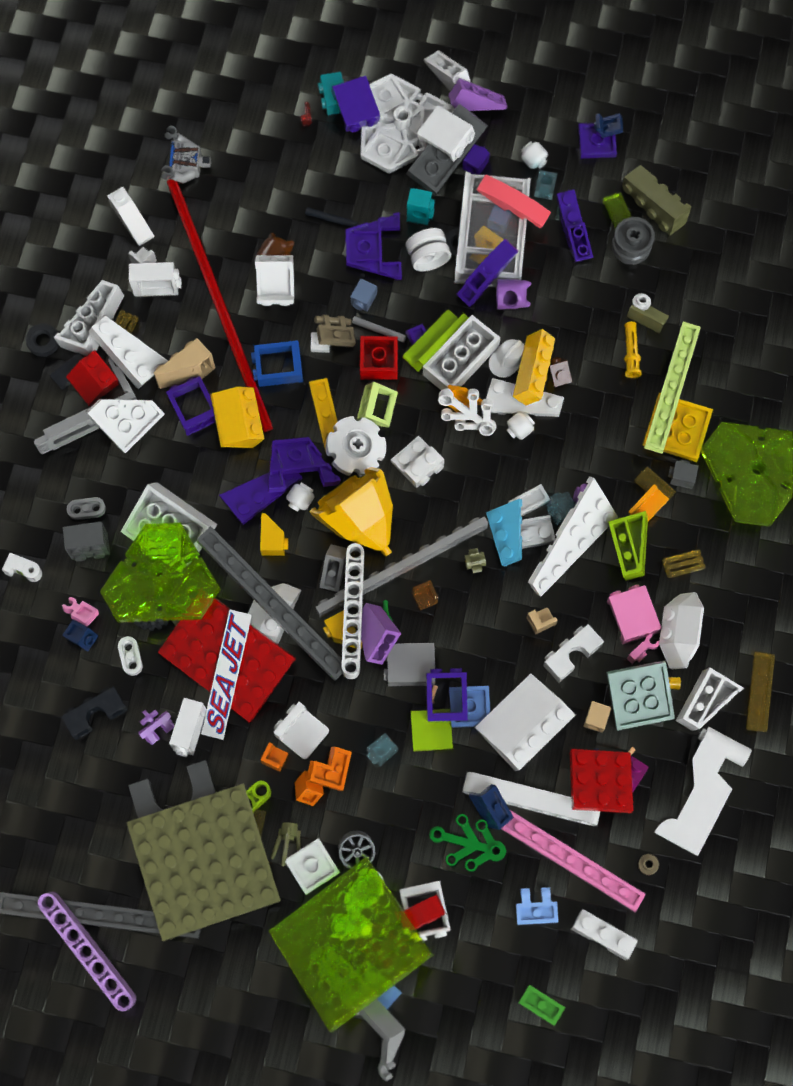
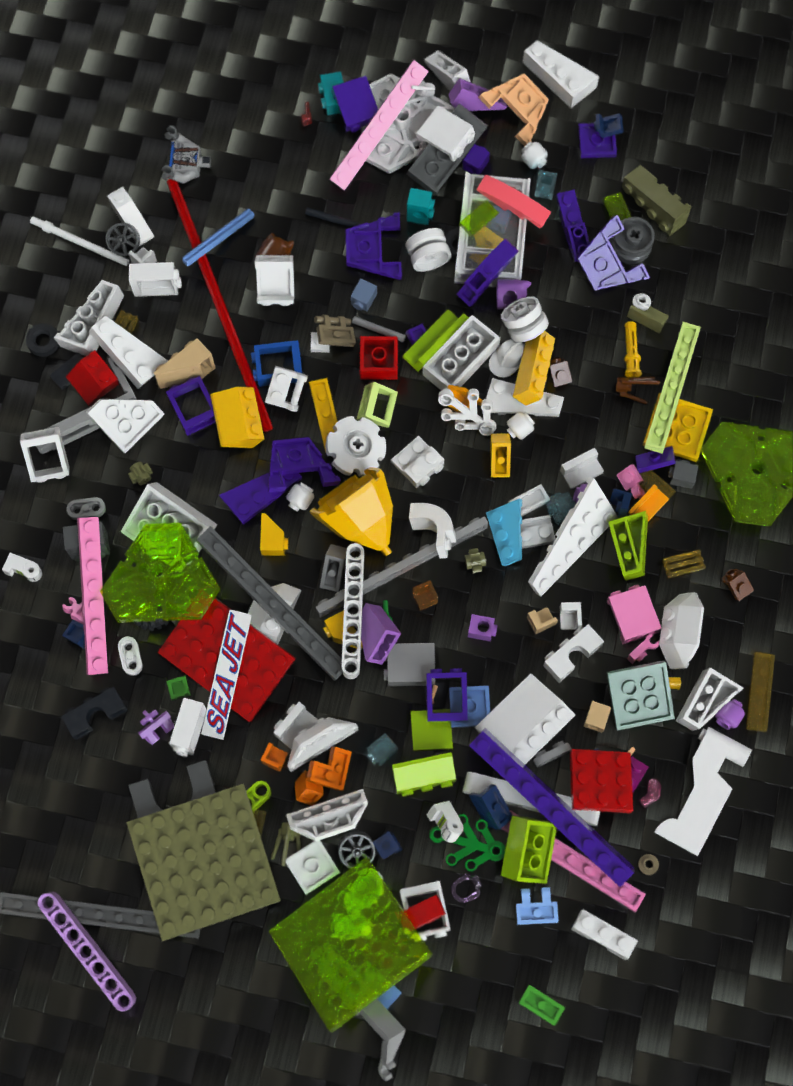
(43, 437): none -> white window
(50, 228): none -> white bar
(91, 596): none -> bright pink plate
(122, 239): none -> dark grey wheel
(140, 473): none -> olive gear
(178, 688): none -> bright green tile
(217, 237): none -> medium blue axle
(279, 388): none -> white plate
(318, 739): none -> white wedge
(329, 816): none -> white wedge
(378, 125): none -> bright pink plate
(387, 845): none -> dark blue bracket
(423, 90): none -> white plant
(424, 774): none -> lime slope
(431, 517): none -> white arch
(447, 820): none -> white leg
(477, 620): none -> medium lavender brick
(477, 884): none -> clear purple piece
(479, 218): none -> clear neon green tile
(500, 455): none -> yellow slope
(523, 99): none -> light nougat wing
(524, 319): none -> white wheel
(528, 850): none -> lime slope
(552, 807): none -> dark purple brick
(559, 73): none -> white wedge
(559, 749): none -> light grey plate
(570, 616): none -> white panel
(580, 468): none -> white panel
(602, 263): none -> wing
(622, 501): none -> dark blue bracket
(624, 384): none -> reddish brown plant
(630, 480): none -> bright pink plate
(653, 793): none -> clear pink arm
(655, 460): none -> dark purple plate
(730, 714): none -> medium lavender head
(737, 583): none -> reddish brown bracket

